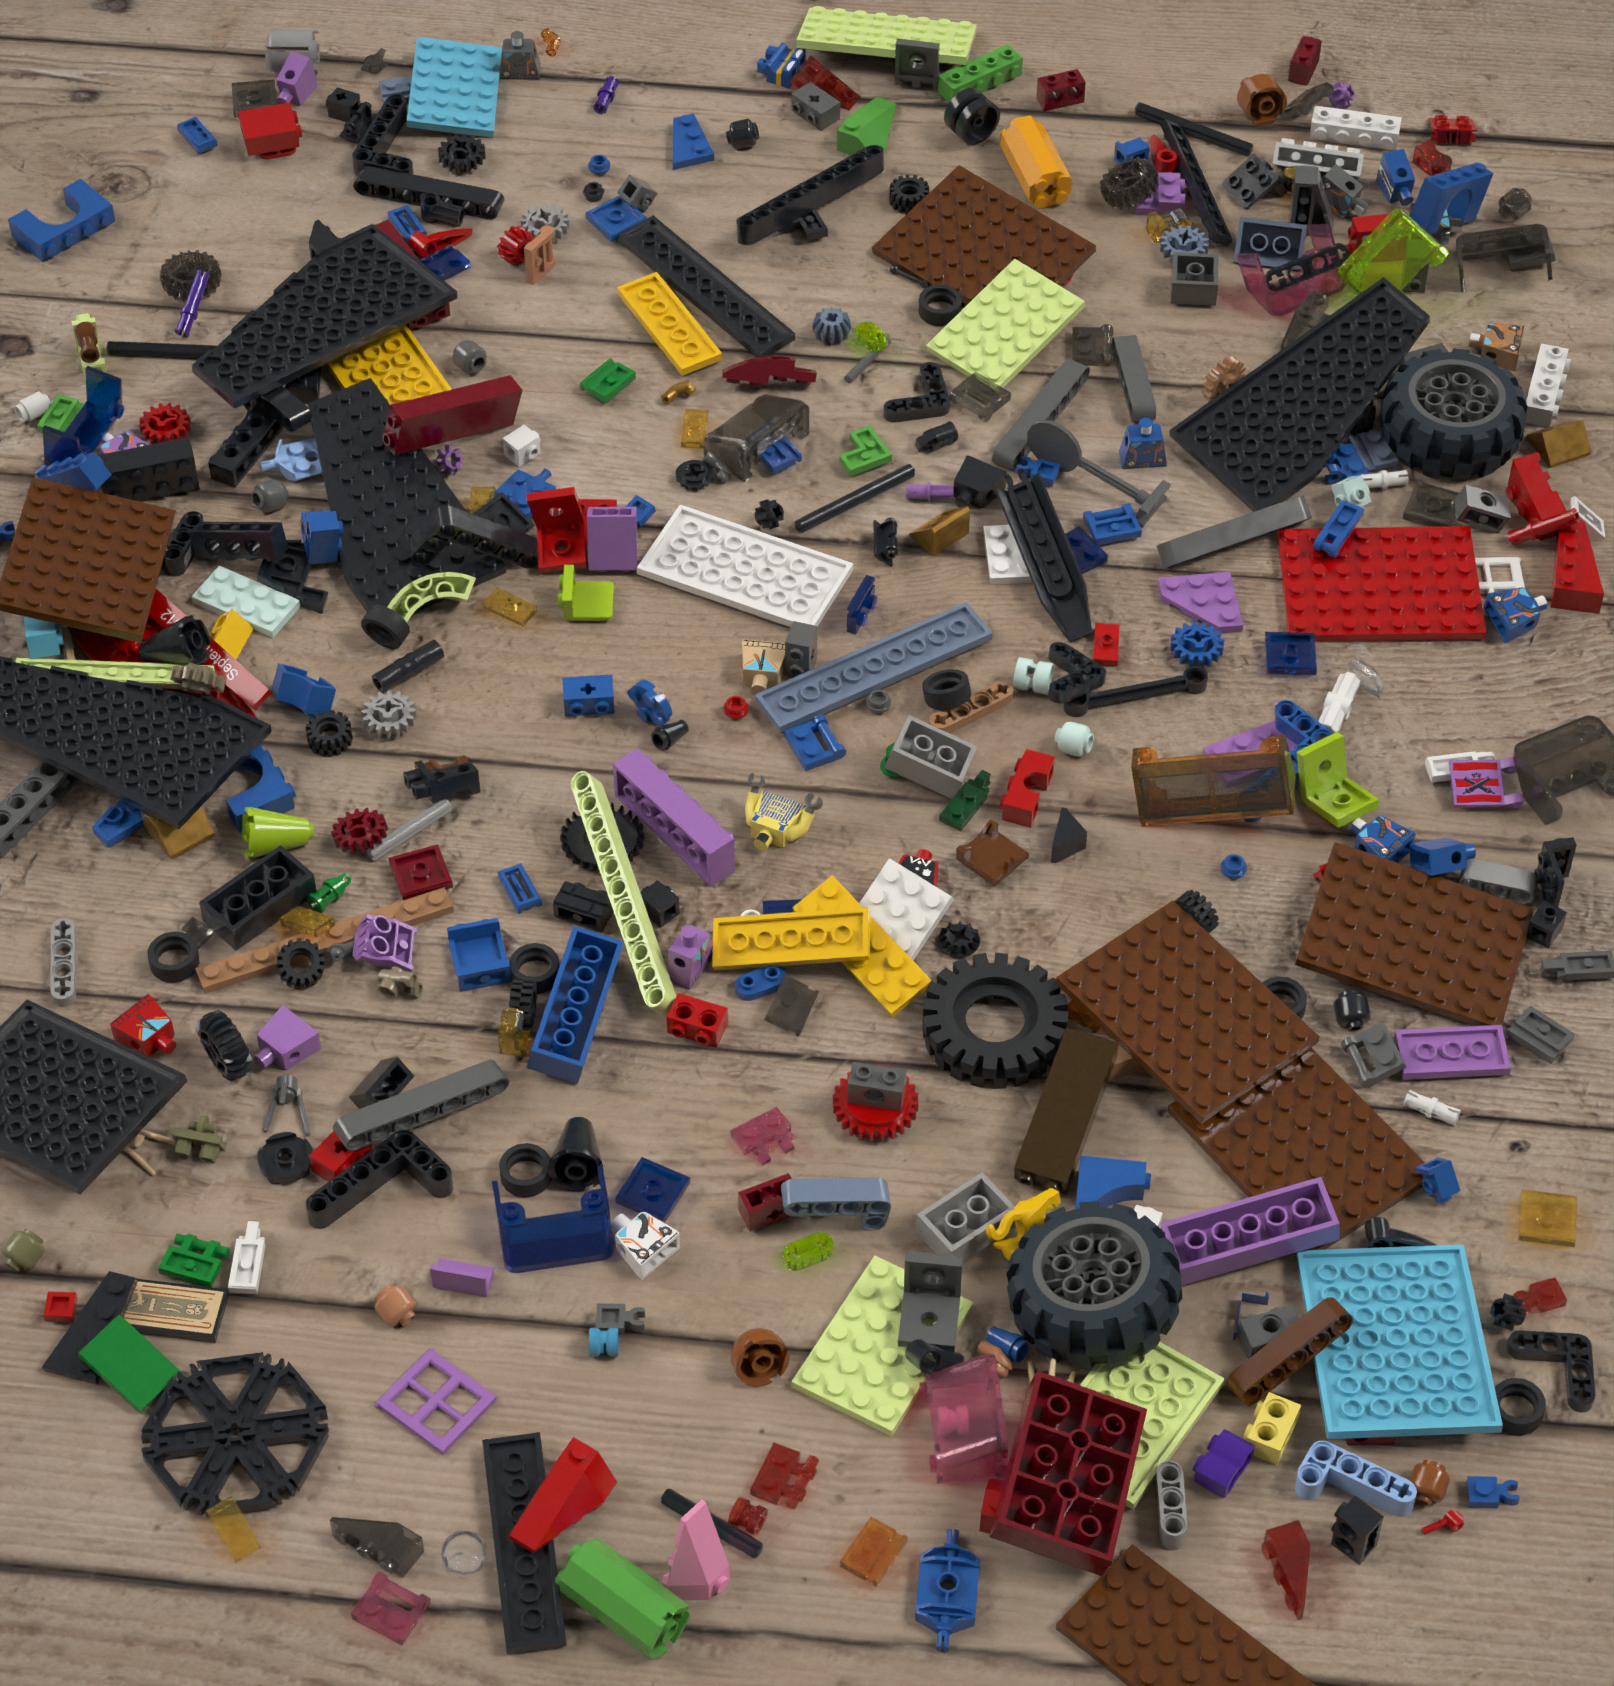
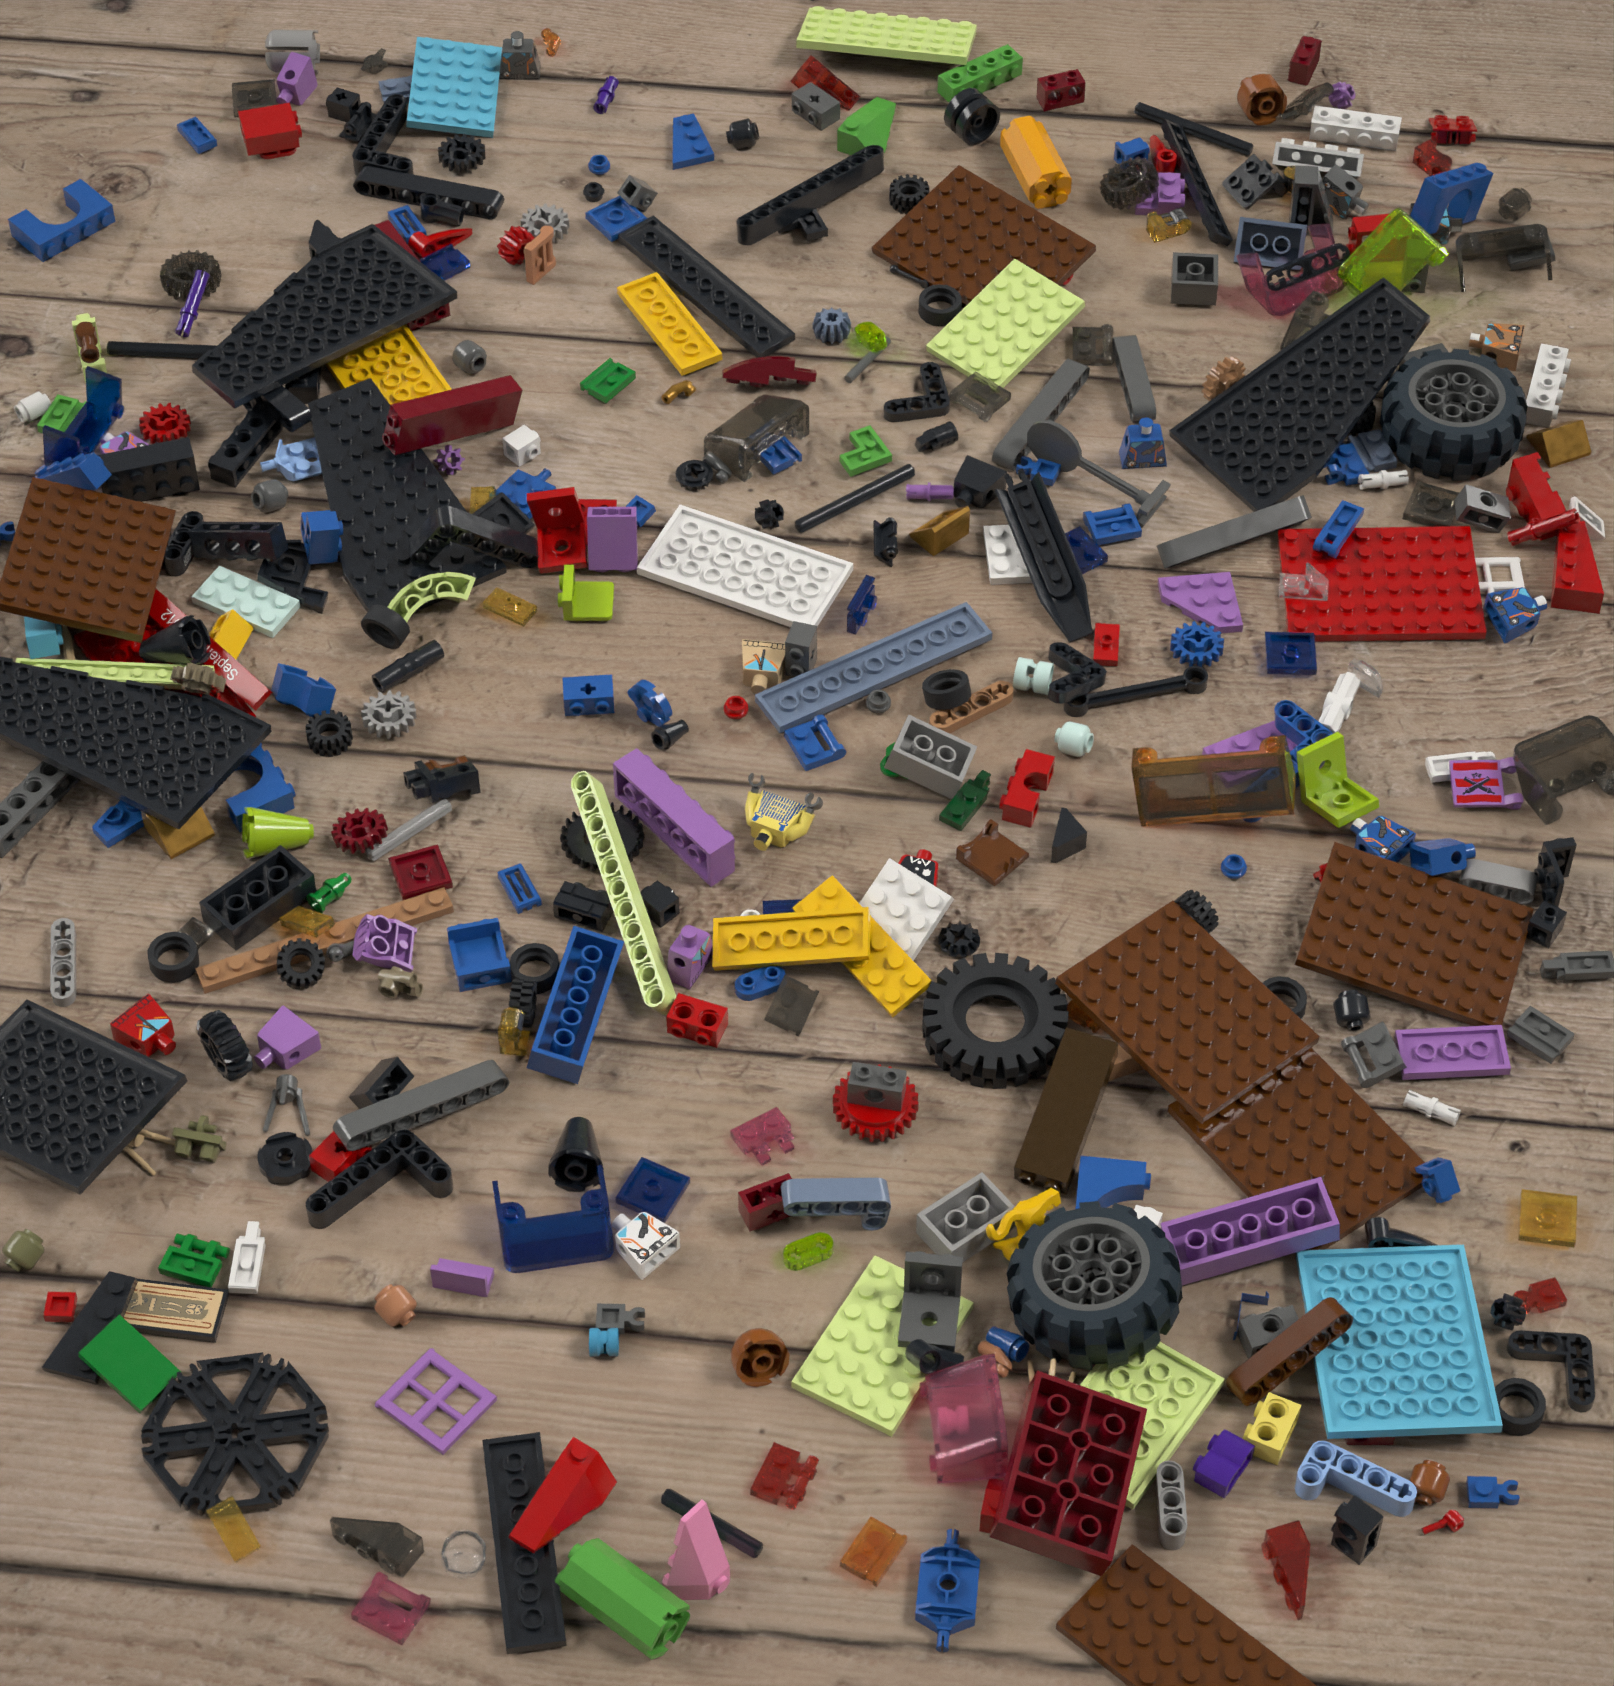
(520, 1153): black tyre -> none
(694, 428): clear yellow plate -> none
(748, 1516): clear red wheel -> none
(781, 64): blue hips -> none
(917, 71): dark grey bracket -> none
(1183, 241): sand blue gear -> none
(1308, 586): none -> clear slope
(1352, 490): light aqua brick -> none
(1396, 177): blue torso -> none

